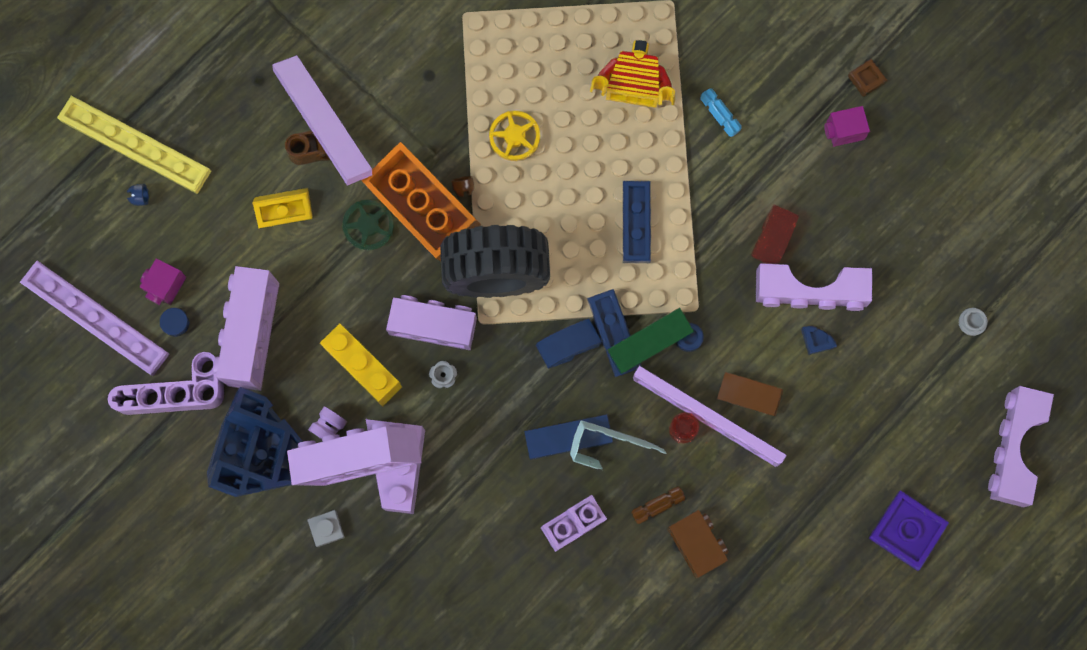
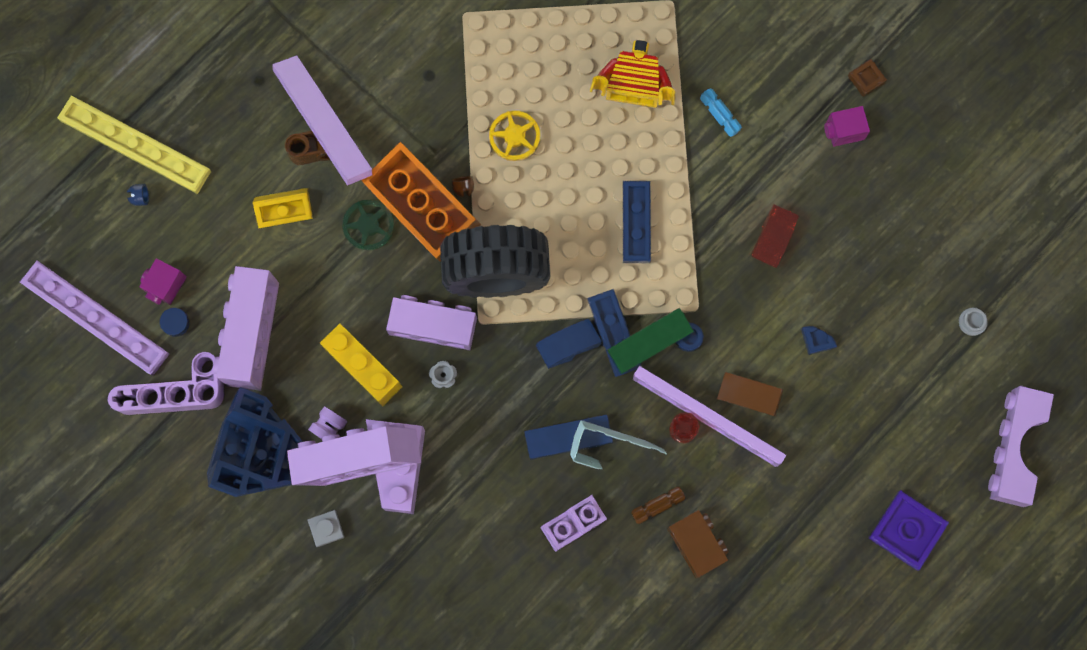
(778, 285): lavender arch -> none

